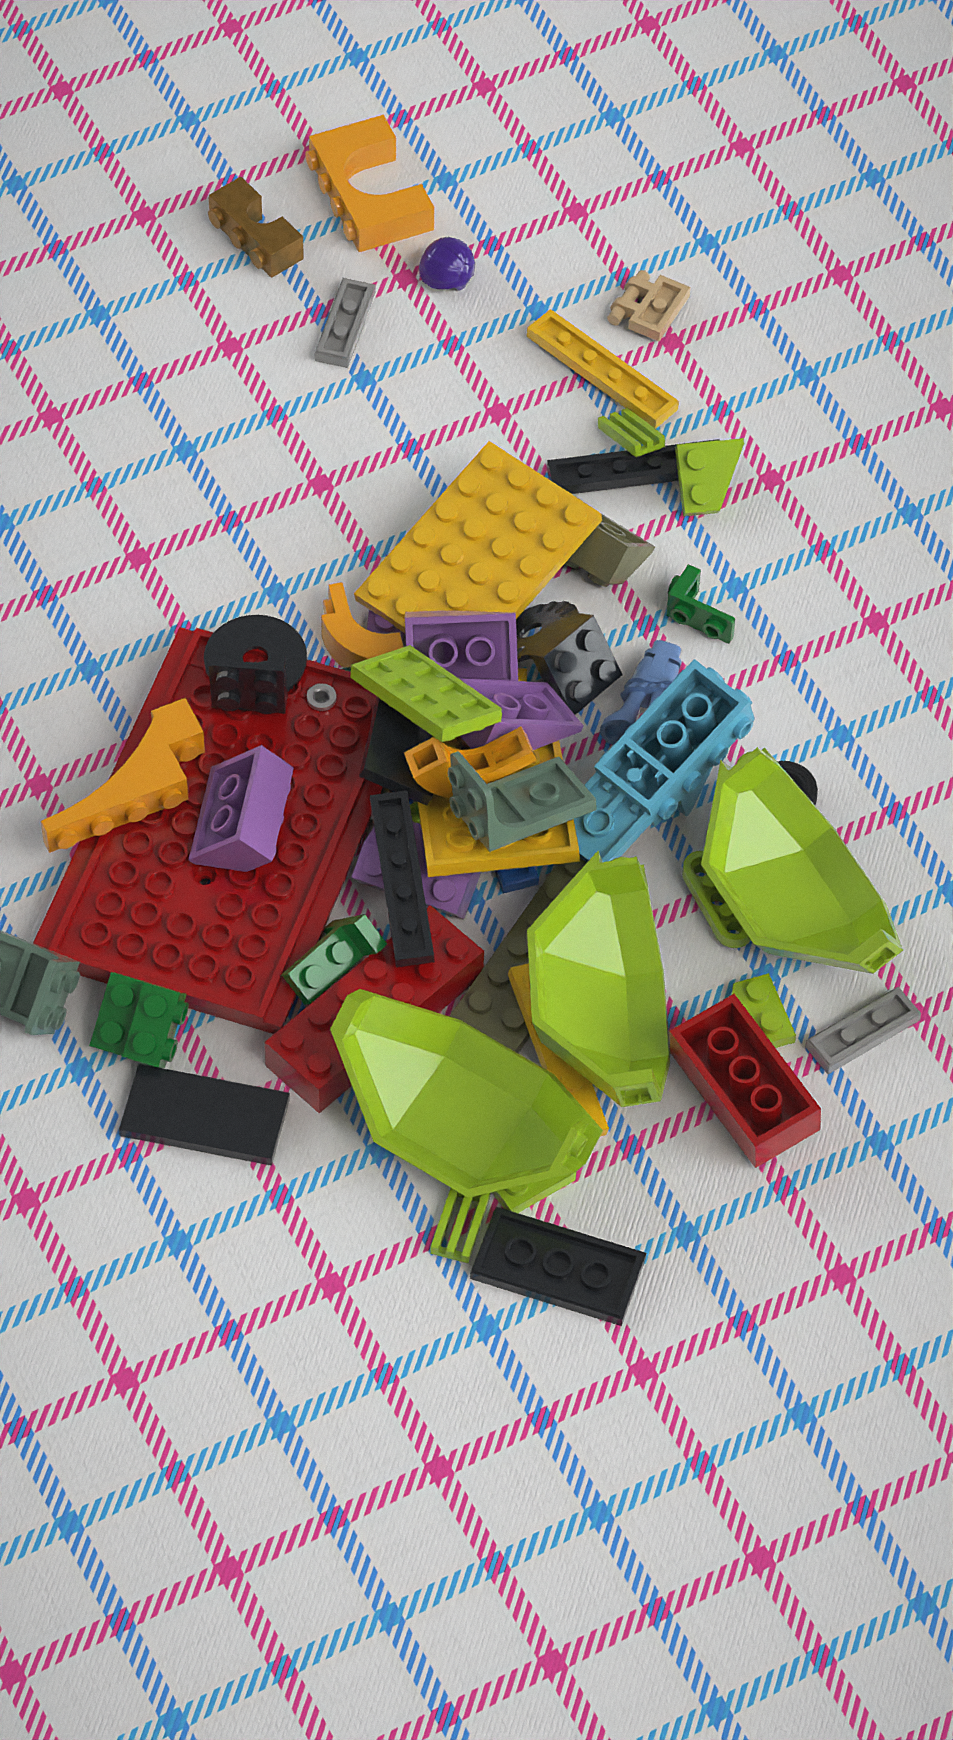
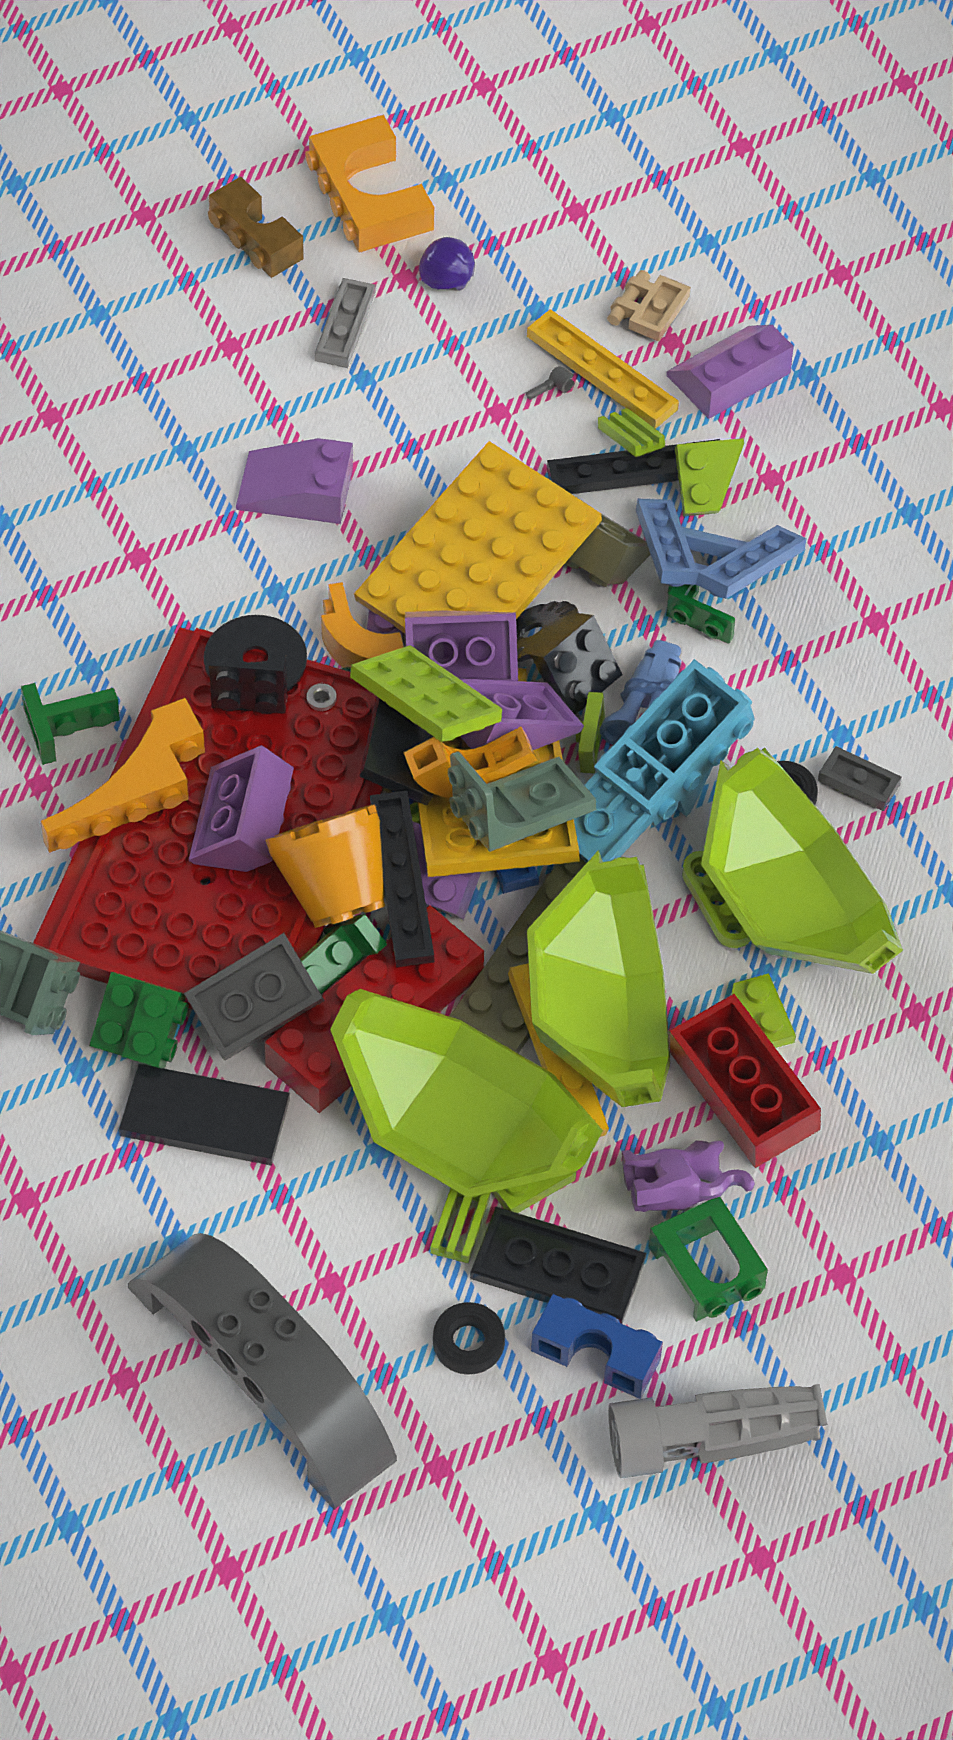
(66, 716): none -> green bracket
(254, 997): none -> dark grey plate
(273, 1360): none -> dark grey slope
(298, 480): none -> medium lavender slope
(333, 865): none -> light orange cone
(468, 1315): none -> black tyre
(559, 378): none -> dark grey hand
(570, 1327): none -> blue arch
(590, 736): none -> lime plate
(672, 1177): none -> medium lavender animal
(710, 1298): none -> green panel
(712, 1427): none -> light grey piece
(734, 368): none -> medium lavender slope
(740, 560): none -> medium blue plate
(859, 778): none -> dark grey plate
(863, 1030): light grey tile -> none

